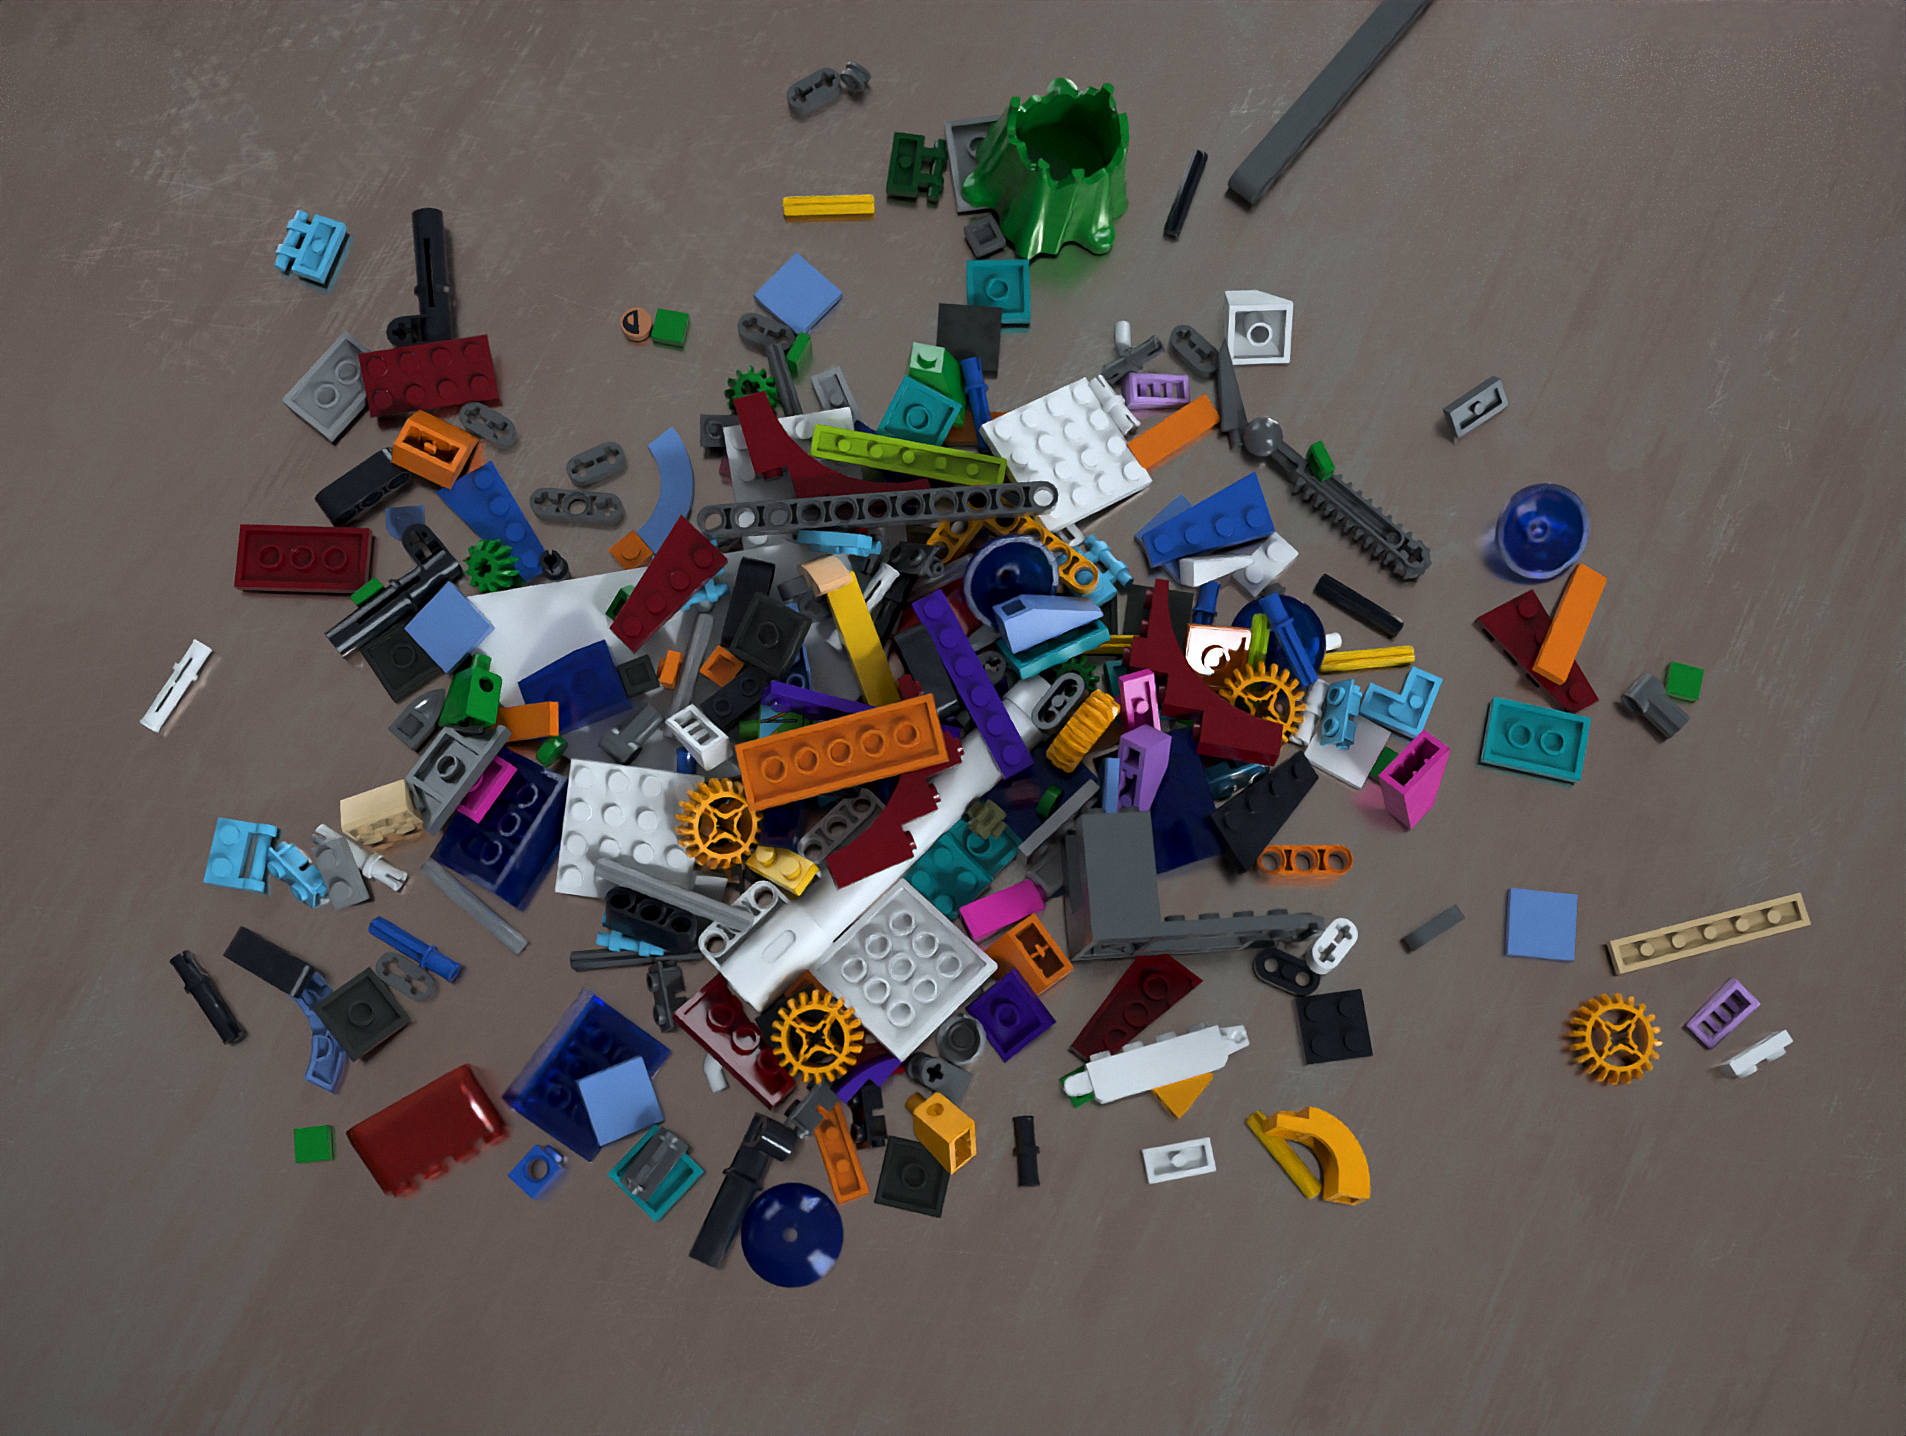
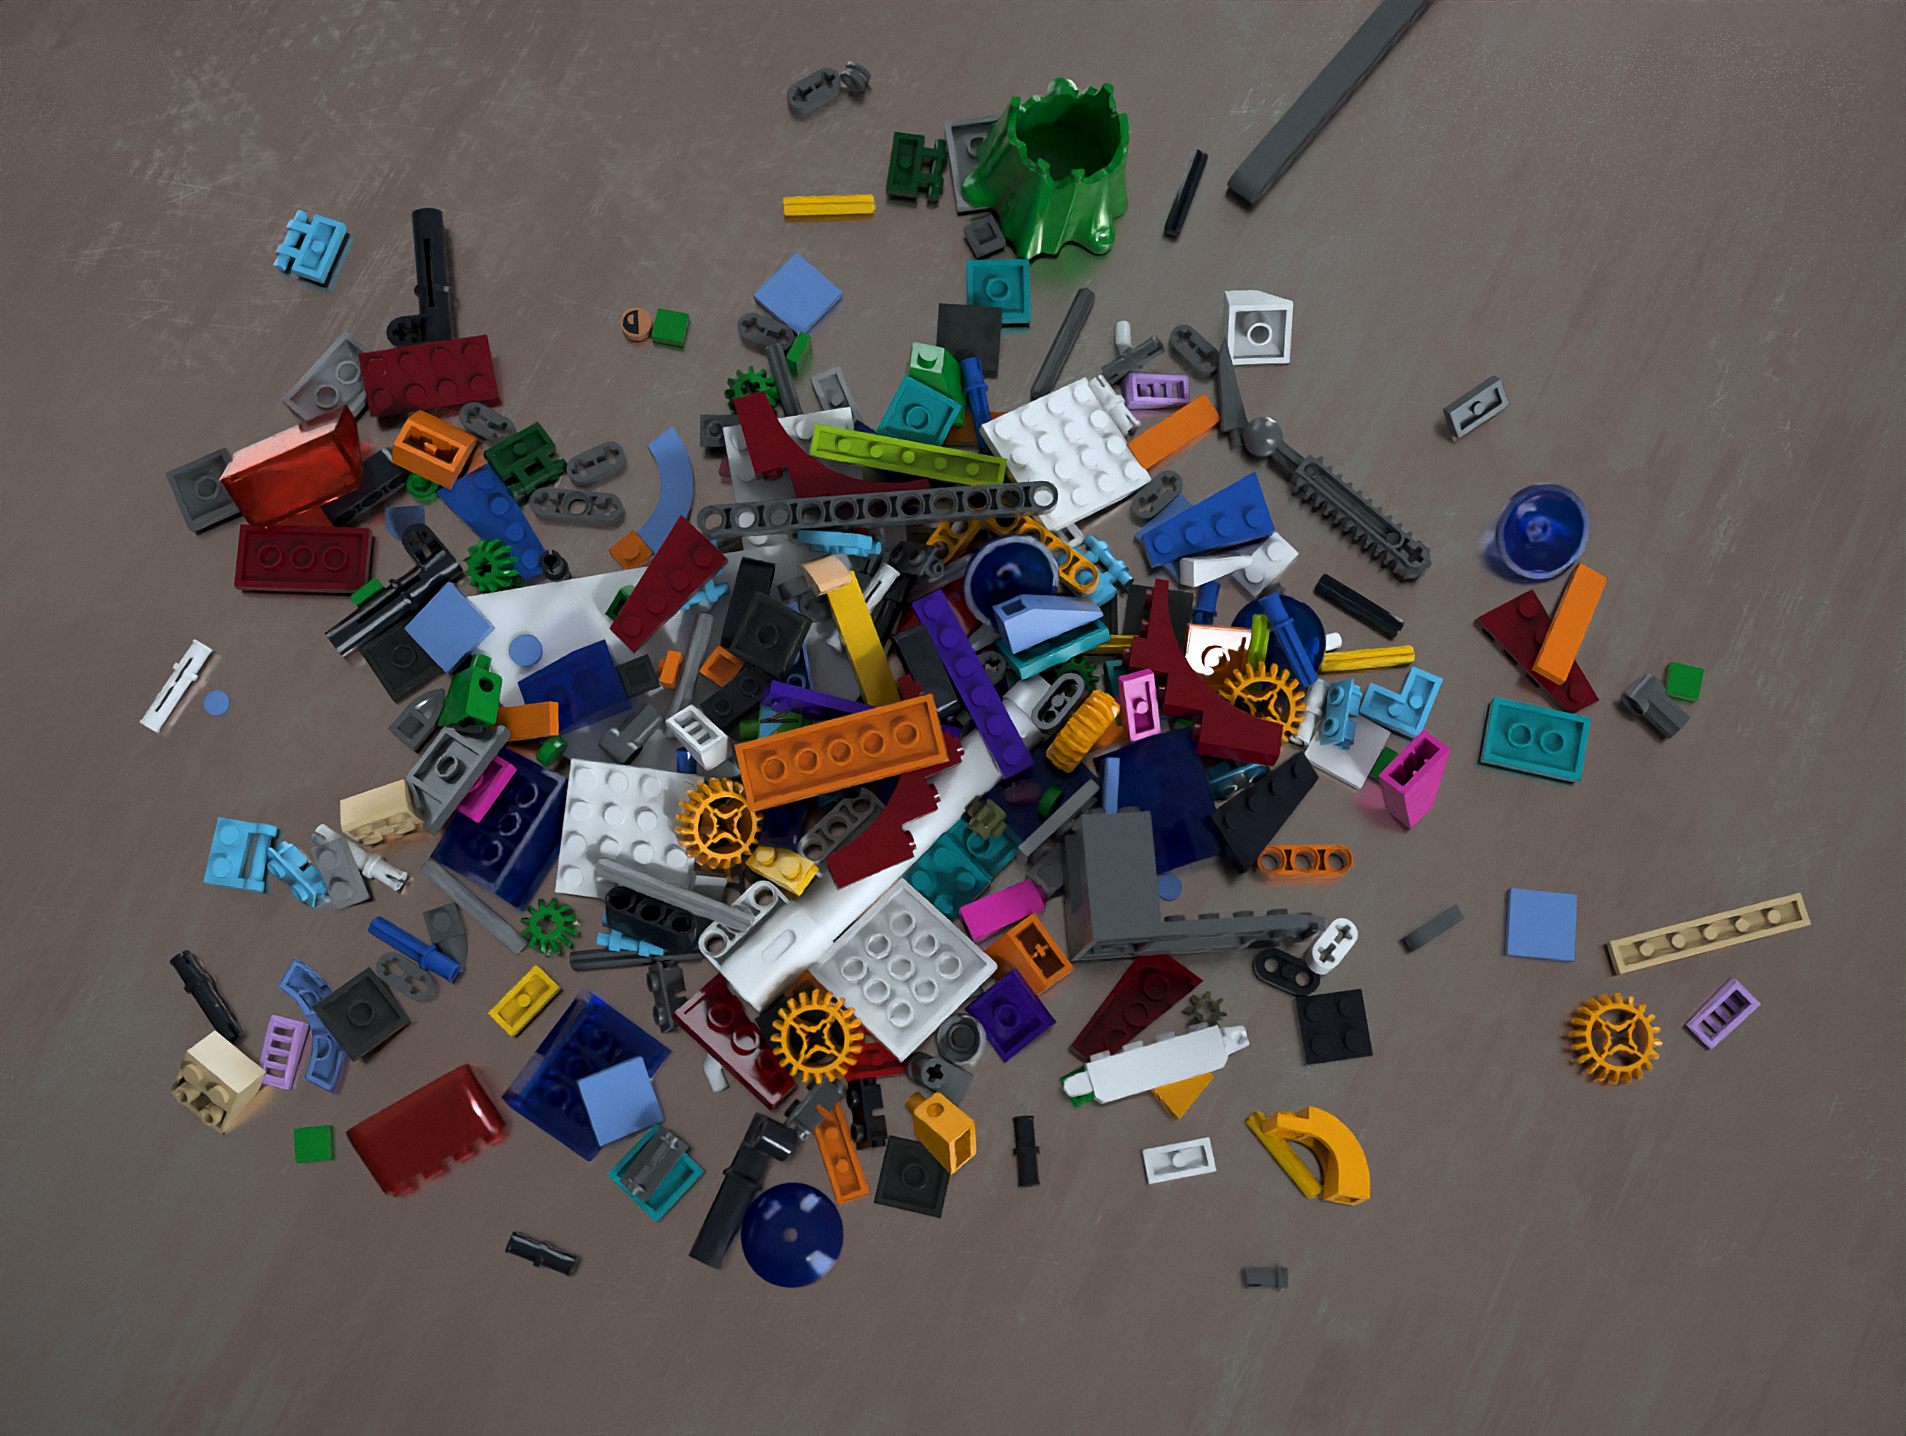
(200, 492): none -> dark grey plate
(216, 703): none -> medium blue piece
(216, 1081): none -> tan slope
(269, 1049): none -> lavender slope
(270, 962): black beam -> none
(296, 469): none -> clear red windscreen
(421, 488): none -> green tile
(448, 932): none -> dark grey plate
(521, 451): none -> dark green plate
(522, 1174): blue brick -> none
(524, 1001): none -> yellow plate
(526, 650): none -> medium blue piece
(539, 935): none -> green gear
(541, 1254): none -> black pin
(875, 1069): dark purple slope -> none
(1063, 343): none -> dark grey axle
(1141, 766): medium lavender slope -> none
(1151, 491): none -> dark grey beam
(1169, 887): none -> medium blue piece
(1213, 1006): none -> olive gear
(1266, 1277): none -> dark grey pin
(1320, 461): green tile -> none
(1744, 1062): white plate -> none

